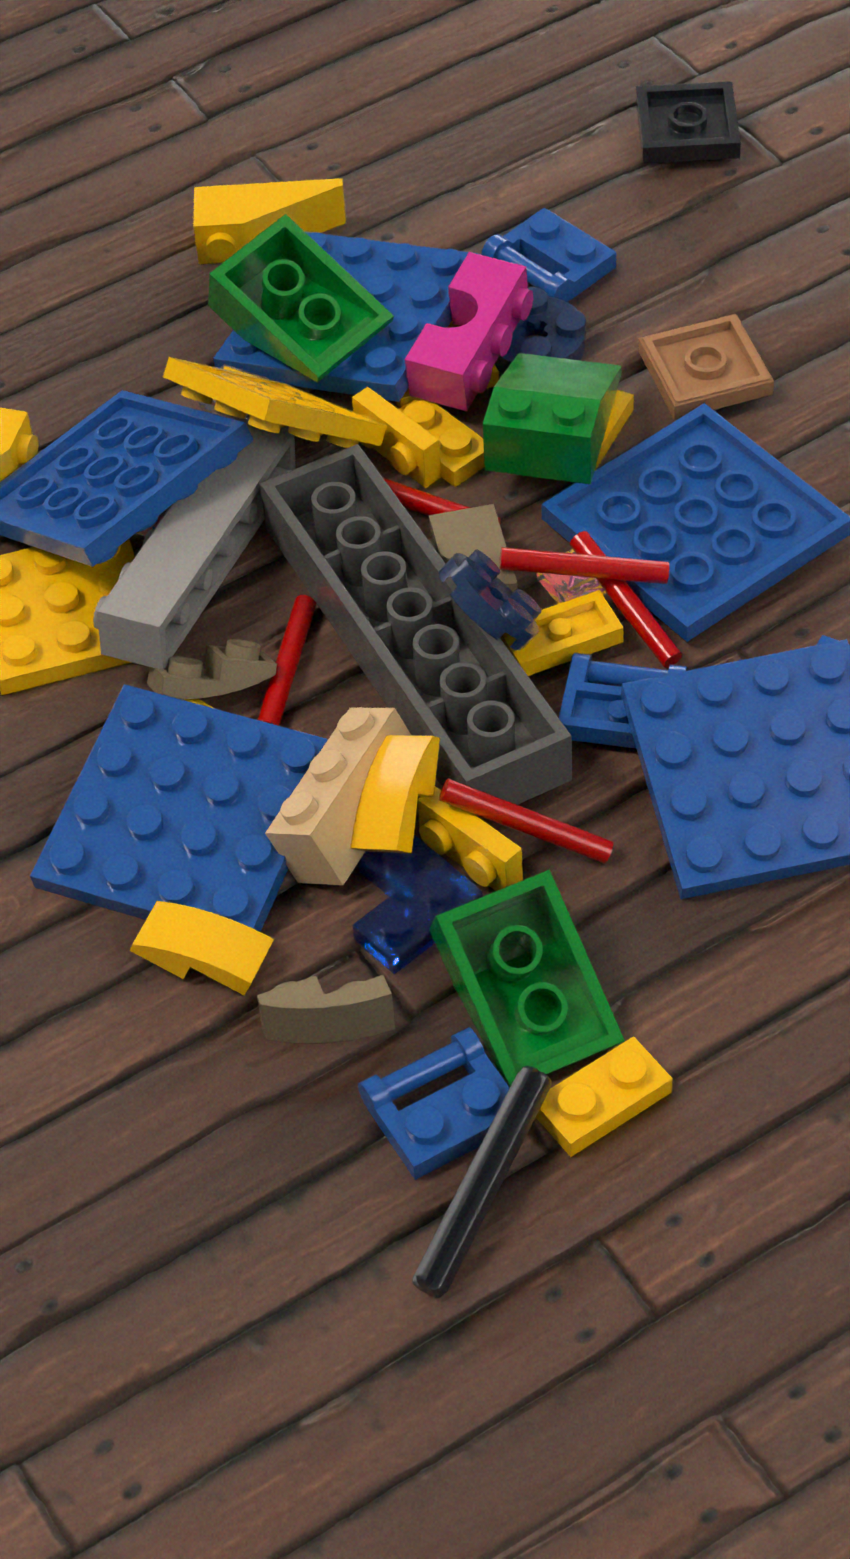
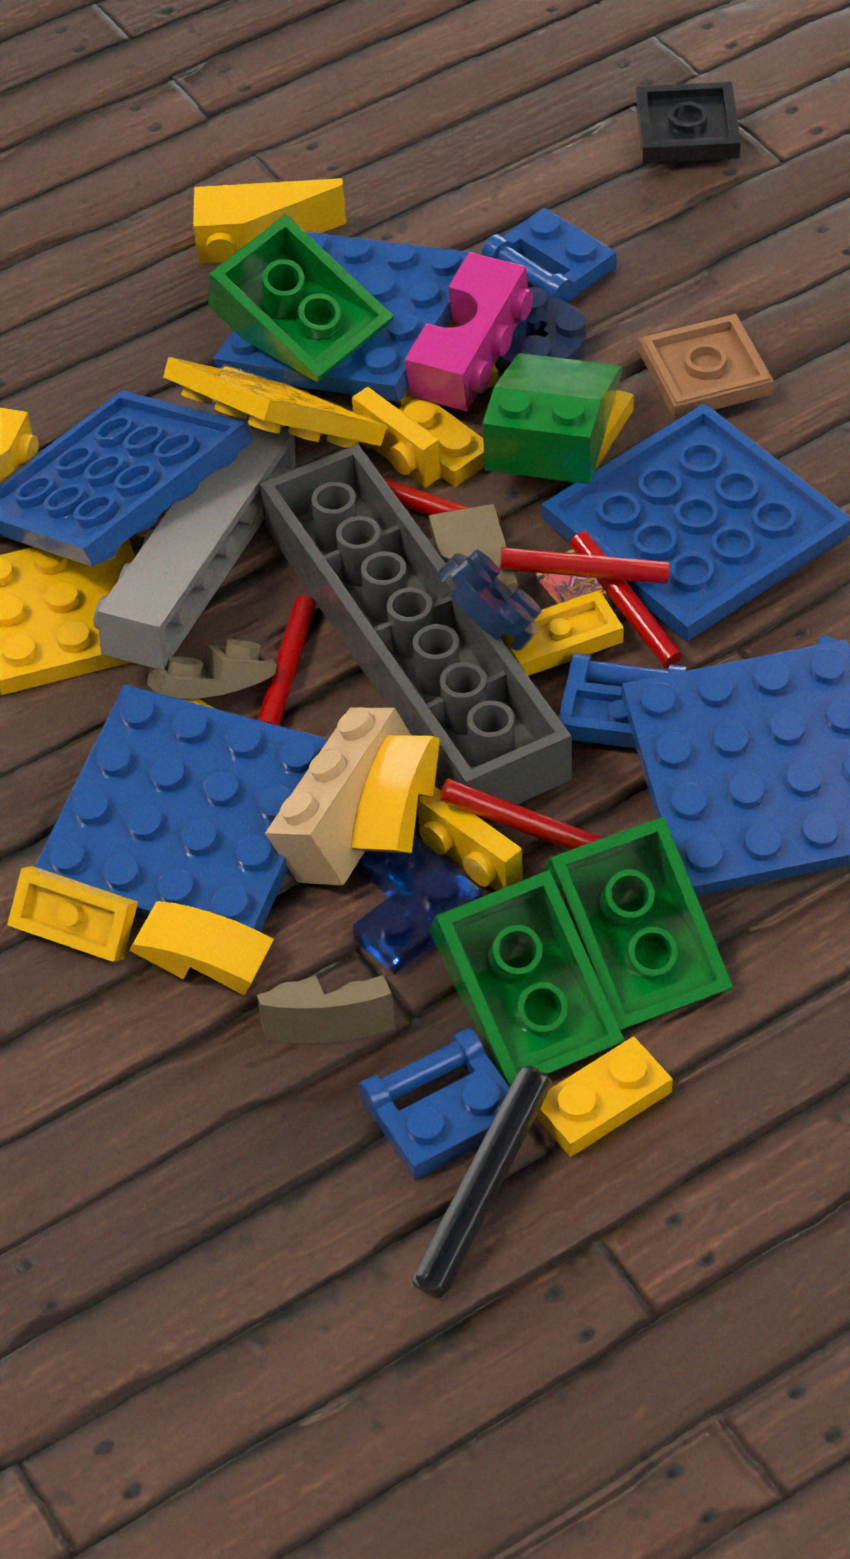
(72, 913): none -> yellow plate
(640, 922): none -> green slope

